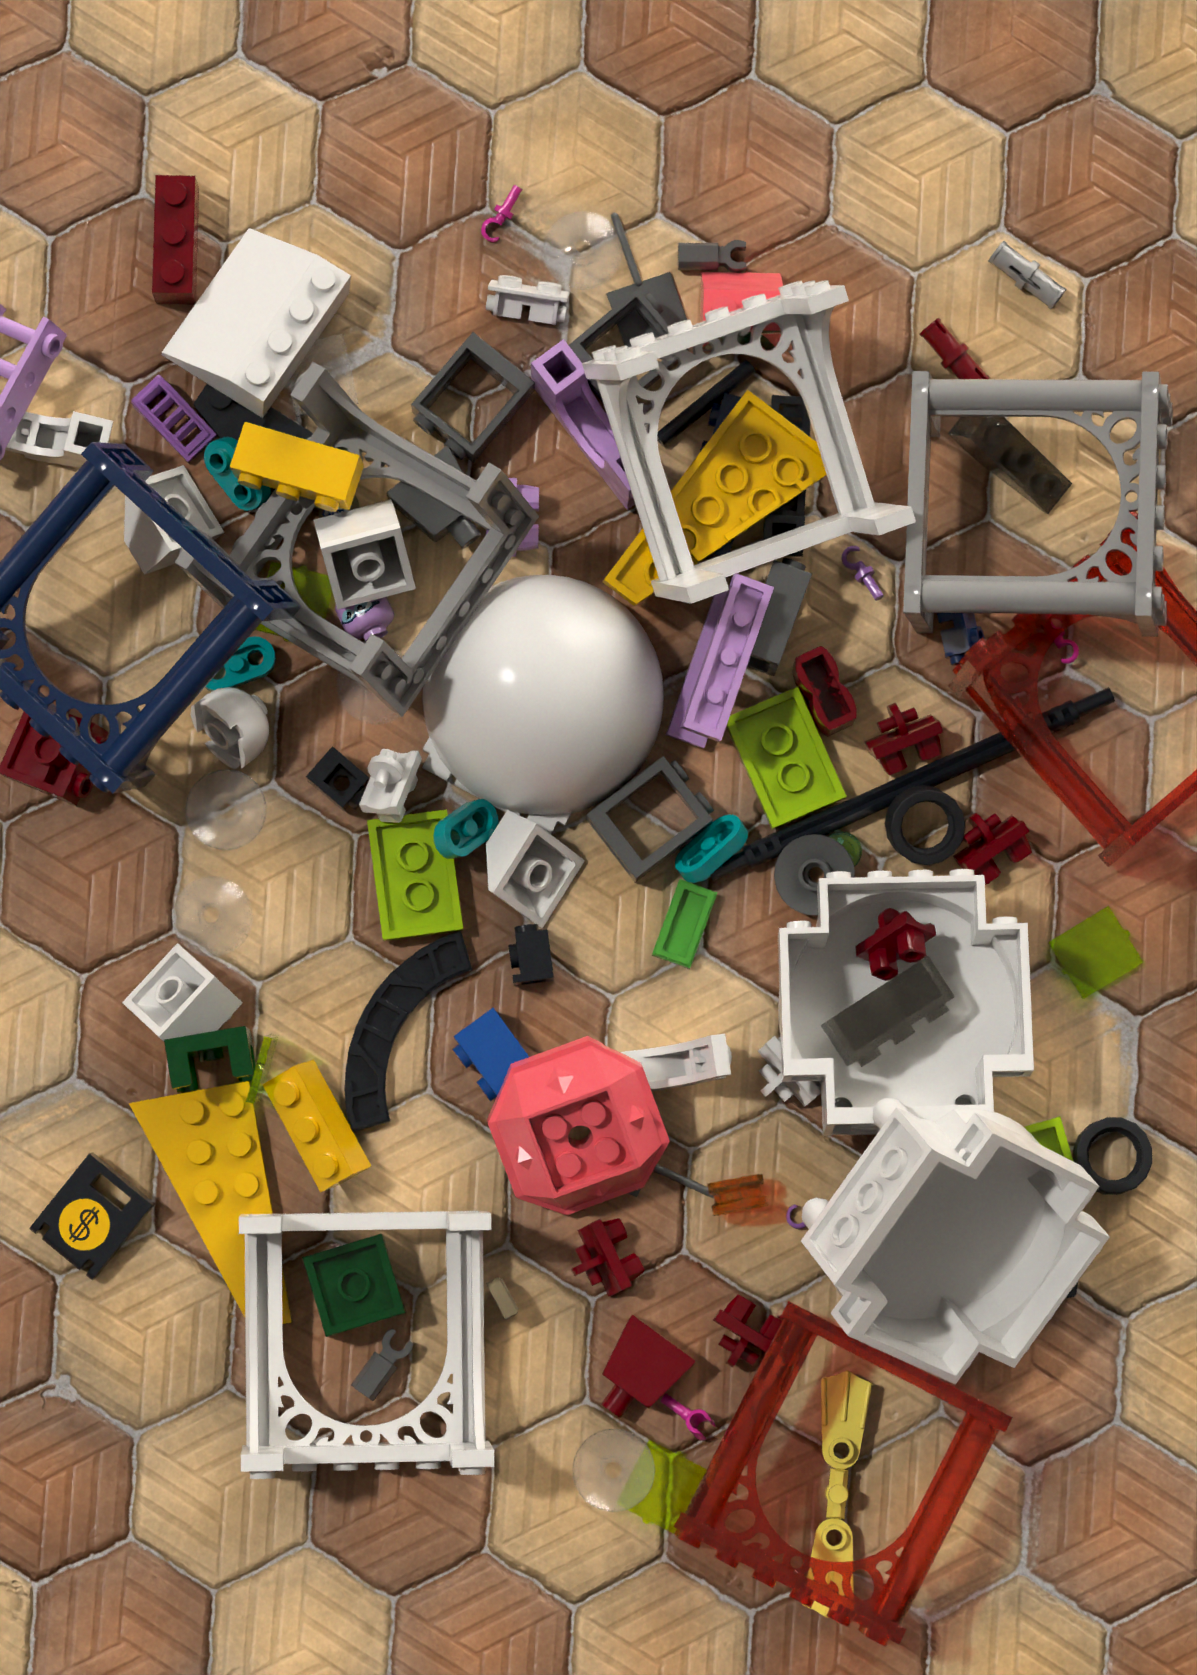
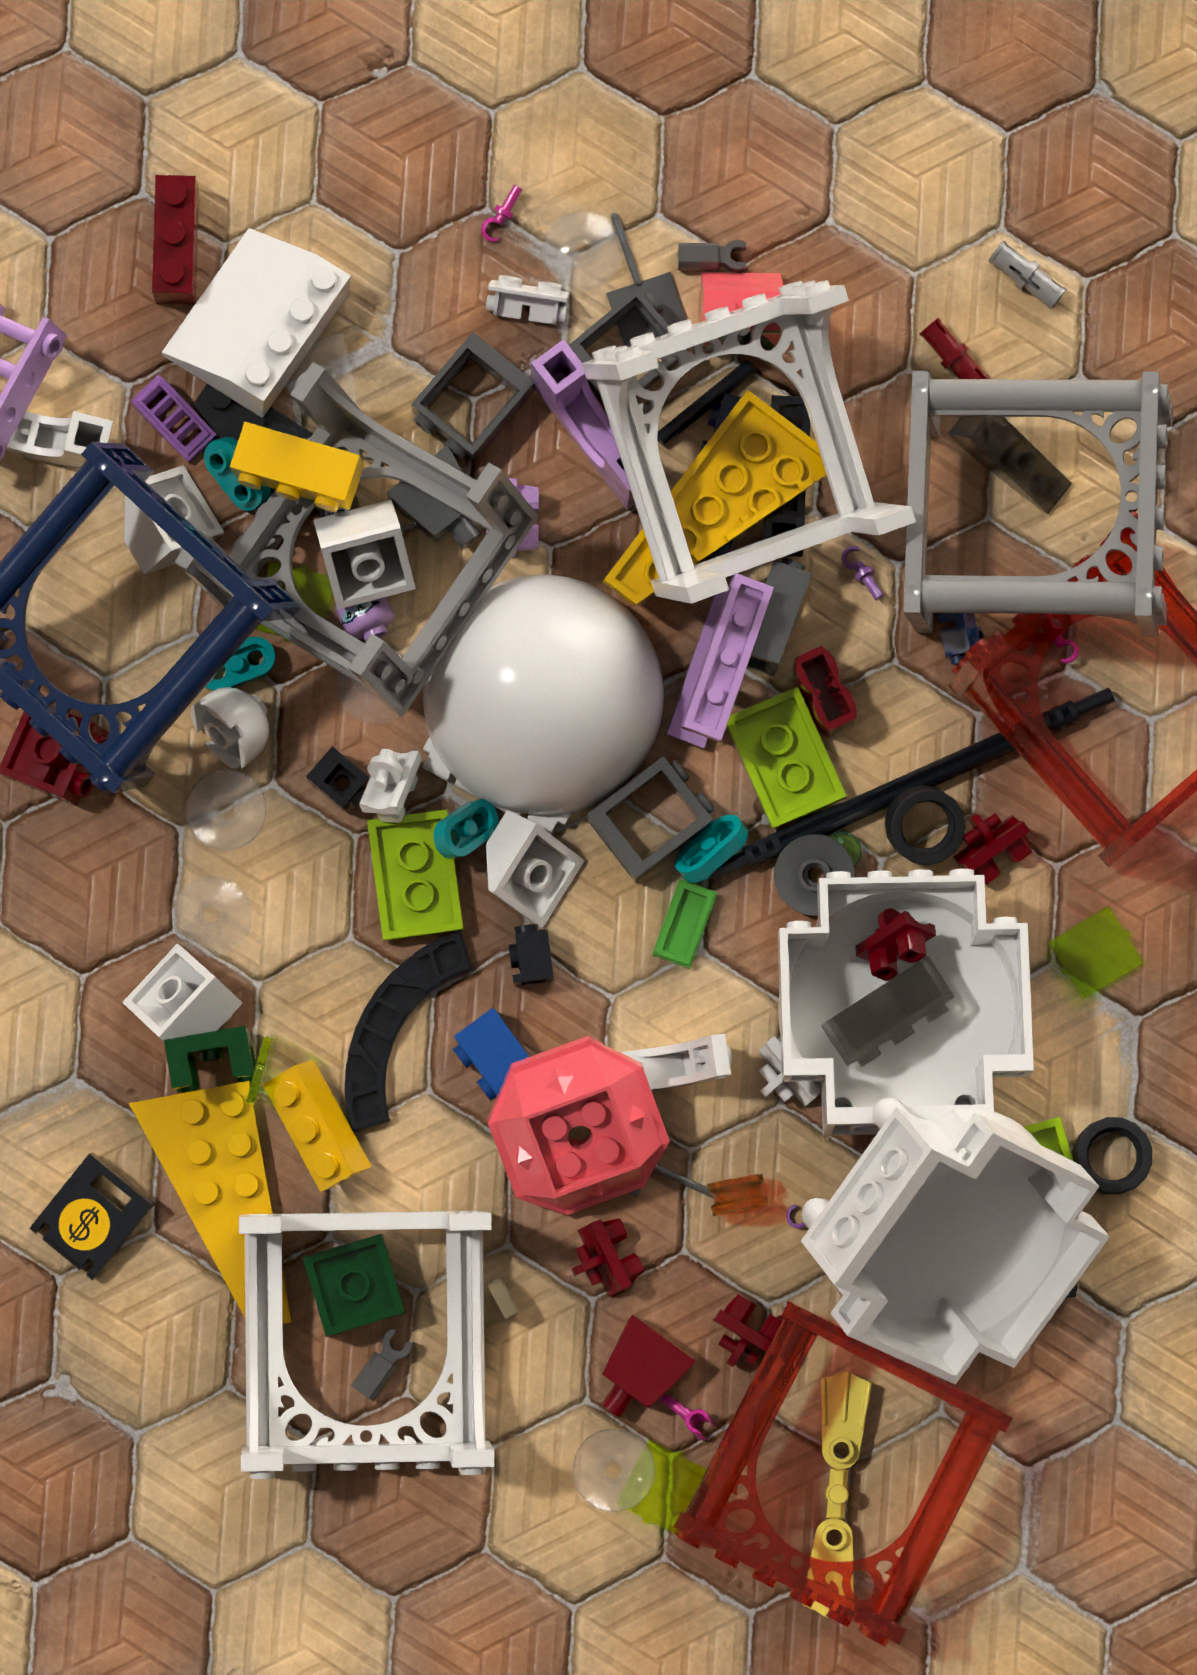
(921, 733): dark red hips -> none

